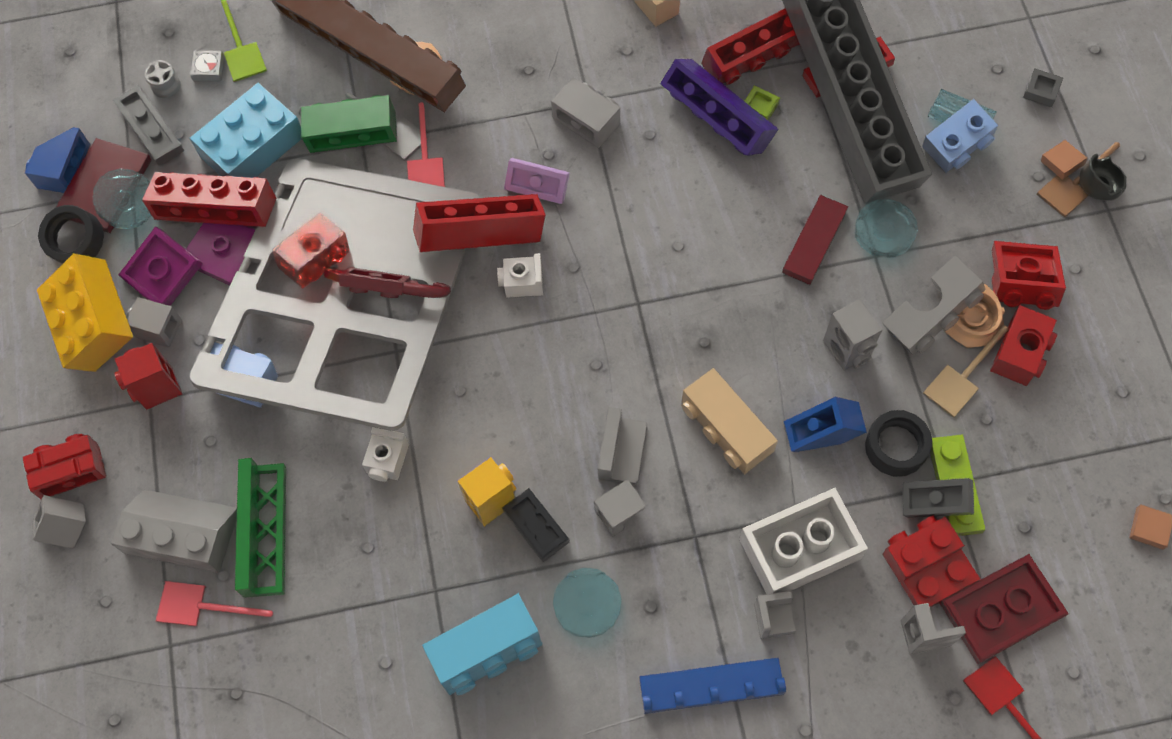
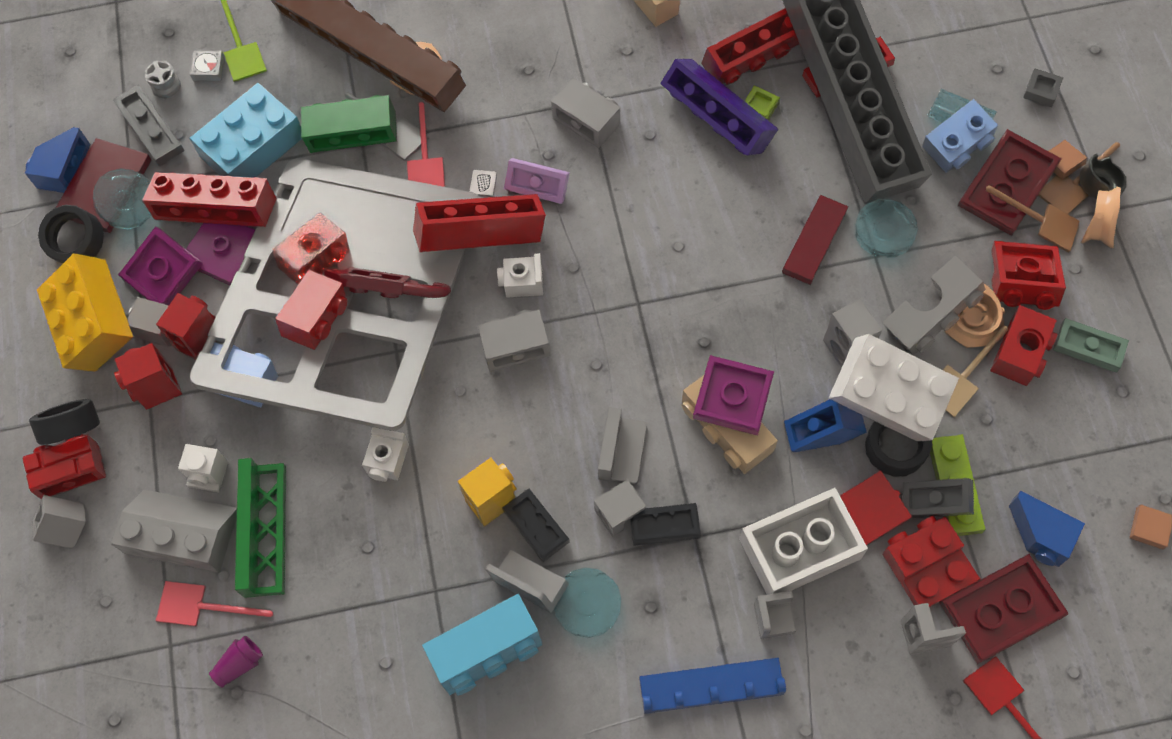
(64, 421): none -> black tyre
(186, 324): none -> red brick
(203, 467): none -> white brick
(236, 661): none -> magenta cone
(311, 310): none -> brick
(483, 182): none -> white sticker
(514, 339): none -> light grey brick
(529, 580): none -> light grey panel
(665, 524): none -> black plate
(733, 395): none -> magenta plate
(875, 507): none -> red piece
(893, 388): none -> white brick
(1014, 169): none -> dark red tile
(1045, 529): none -> blue slope
(1056, 225): none -> medium nougat piece
(1091, 345): none -> sand green plate
(1105, 218): none -> light nougat hat

